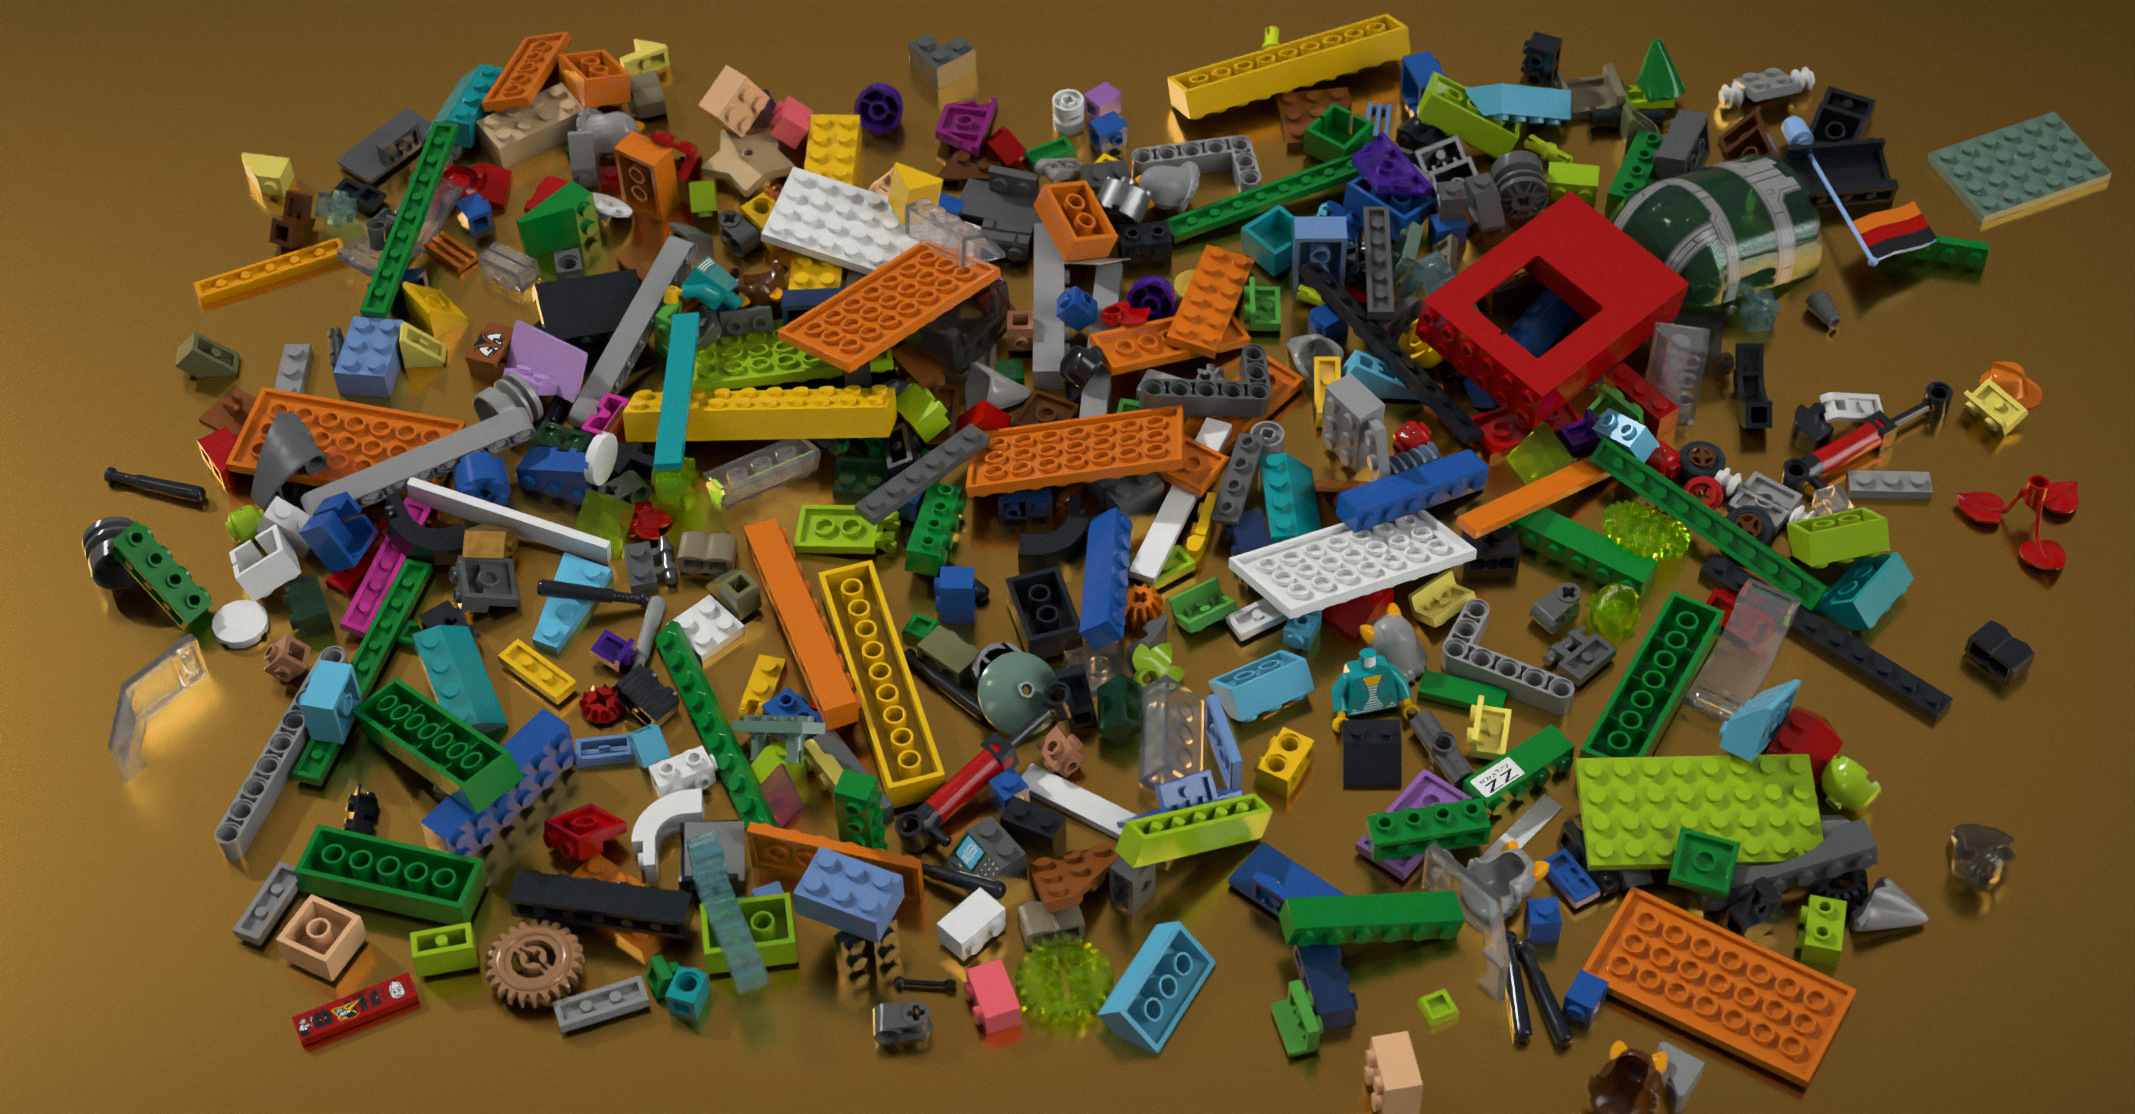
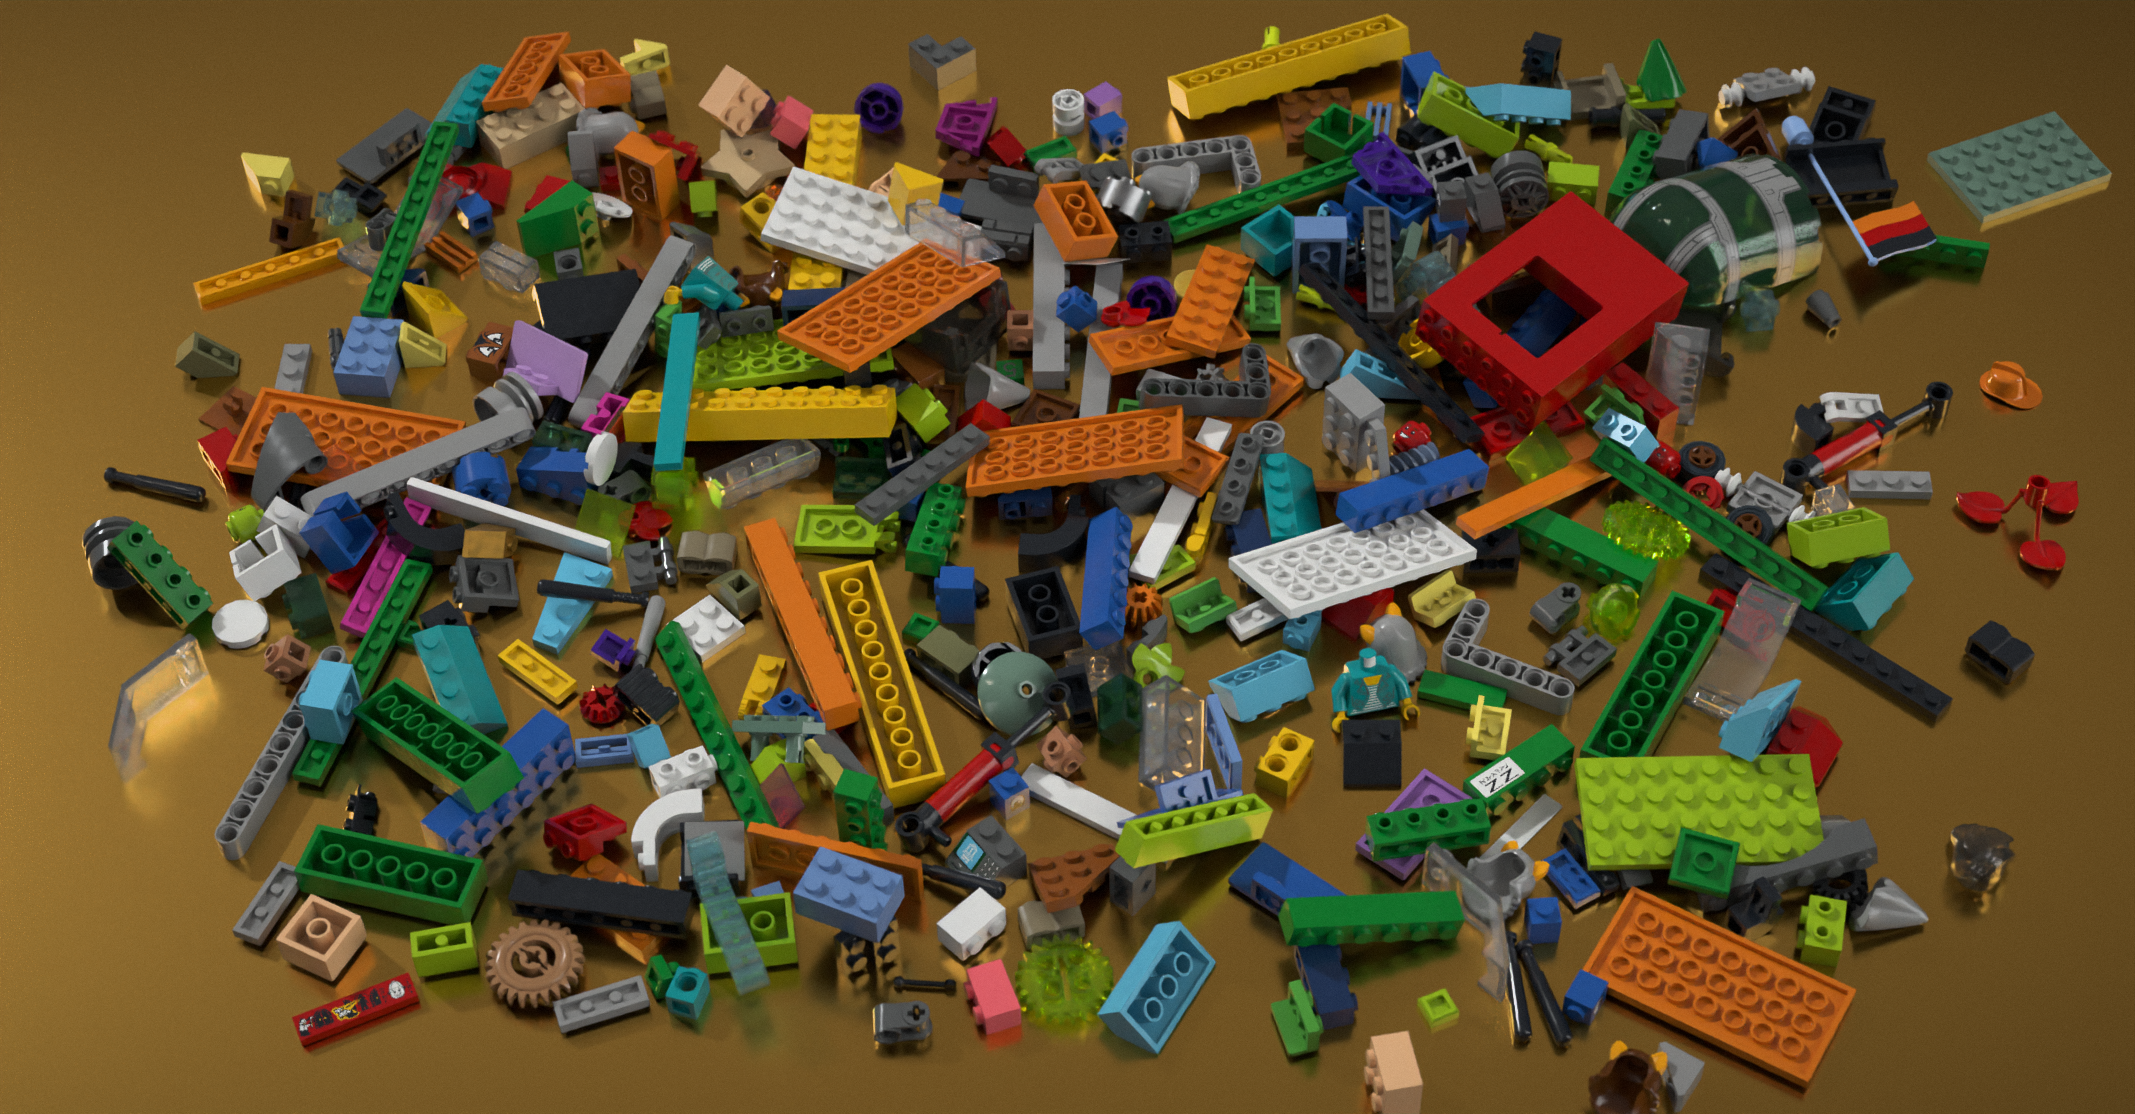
(738, 233): dark grey piece -> none
(1034, 826): black brick -> none
(1078, 368): black piece -> none
(1324, 321): blue brick -> none
(1326, 372): yellow hinge -> none
(1441, 748): dark grey piece -> none
(1580, 434): dark purple bracket -> none
(1713, 151): none -> blue slope
(1750, 397): black arch -> none
(1847, 785): lime cylinder -> none
(1995, 406): light yellow bracket -> none

